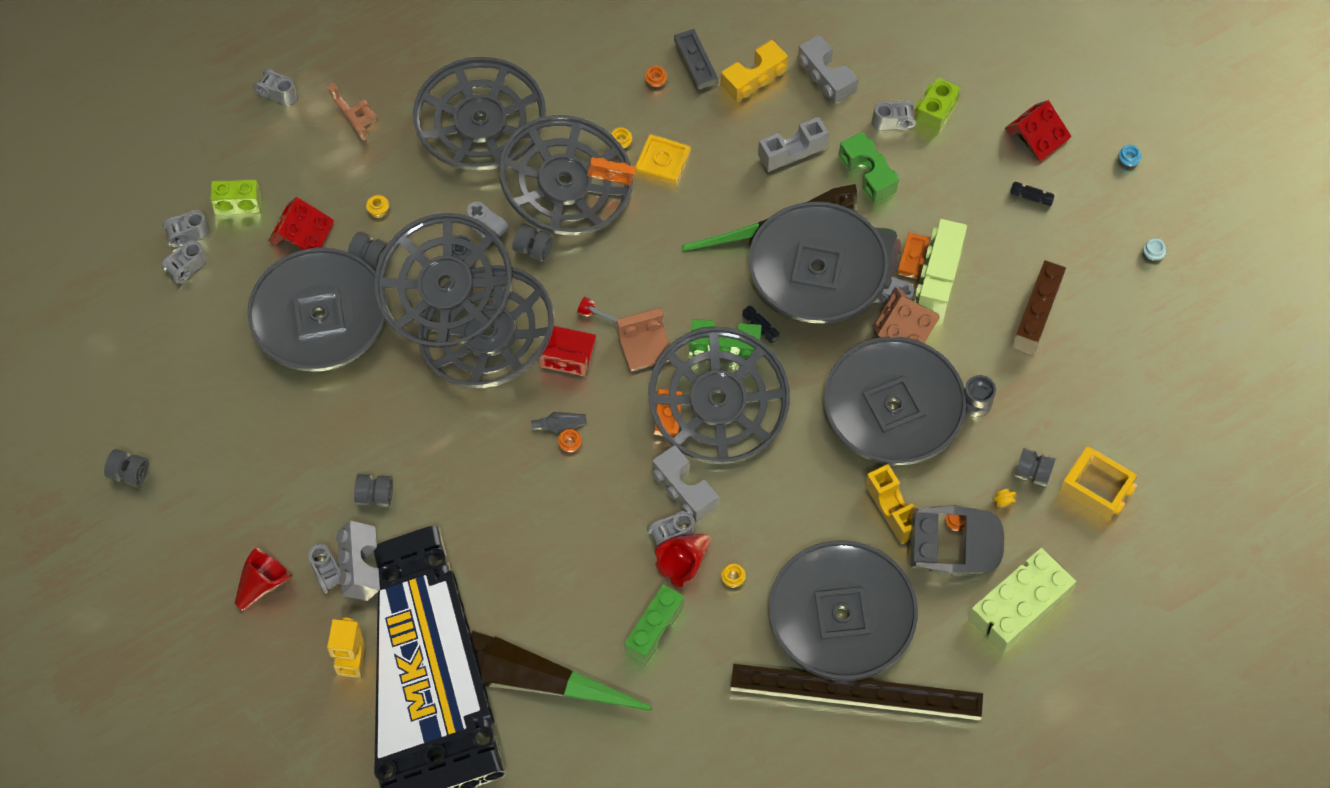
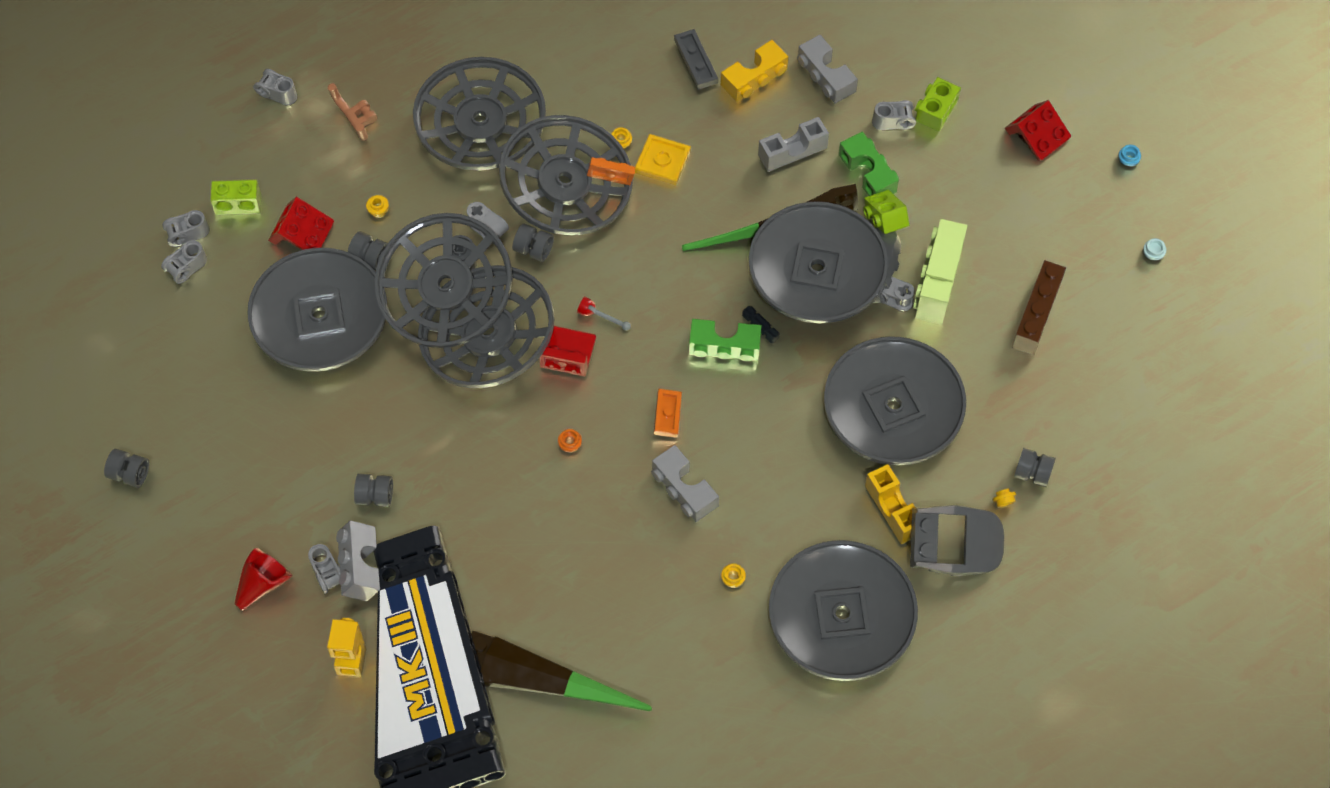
(559, 422): dark grey piece -> none
(642, 338): nougat bracket -> none
(648, 631): bright green arch -> none
(655, 71): orange plate -> none
(668, 528): light grey piece -> none
(681, 557): red hat -> none
(719, 382): dark grey dish -> none
(859, 692): dark brown plate -> none
(886, 211): none -> lime brick
(905, 318): nougat bracket -> none
(913, 255): orange plate -> none
(955, 522): orange plate -> none
(979, 395): dark grey wheel -> none
(1022, 600): yellowish green piece -> none
(1032, 193): black axle -> none
(1088, 498): yellow window -> none

